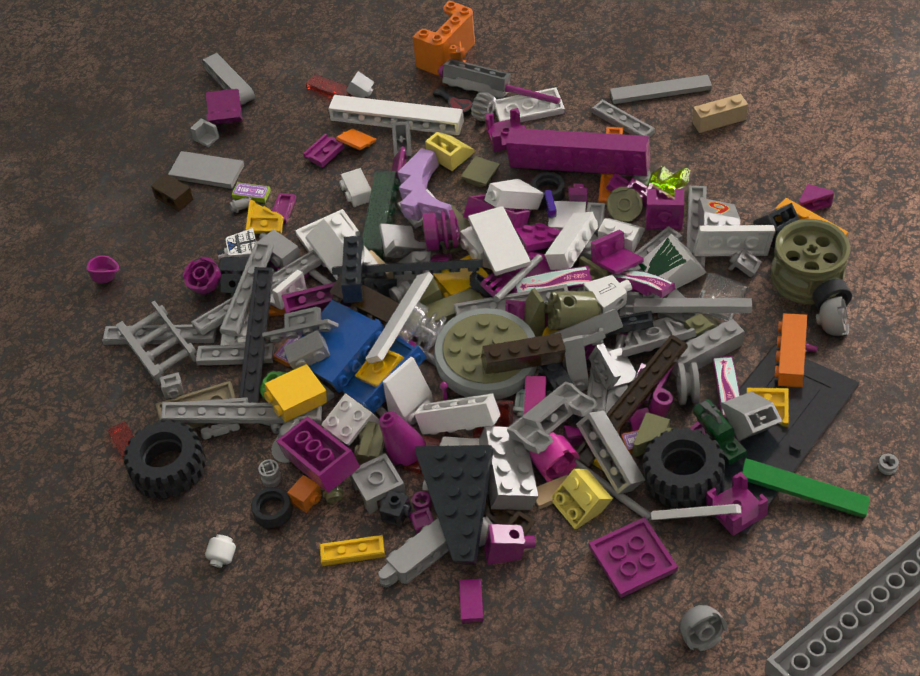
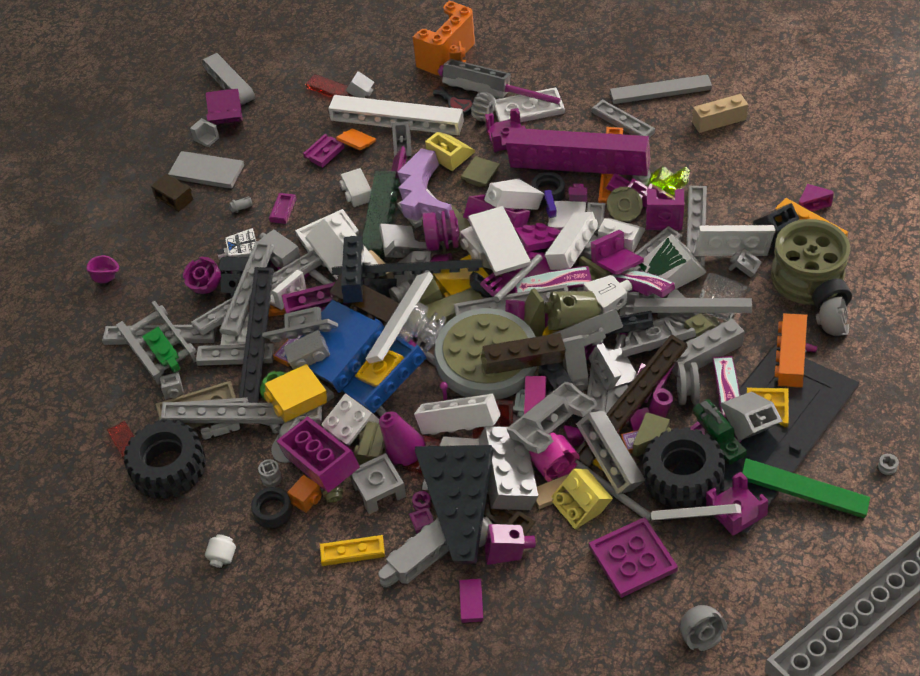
(162, 348): none -> green hinge
(256, 192): tile -> none
(263, 219): yellow wing -> none
(395, 508): black brick -> none
(406, 390): white slope -> none
(716, 213): light grey slope -> none

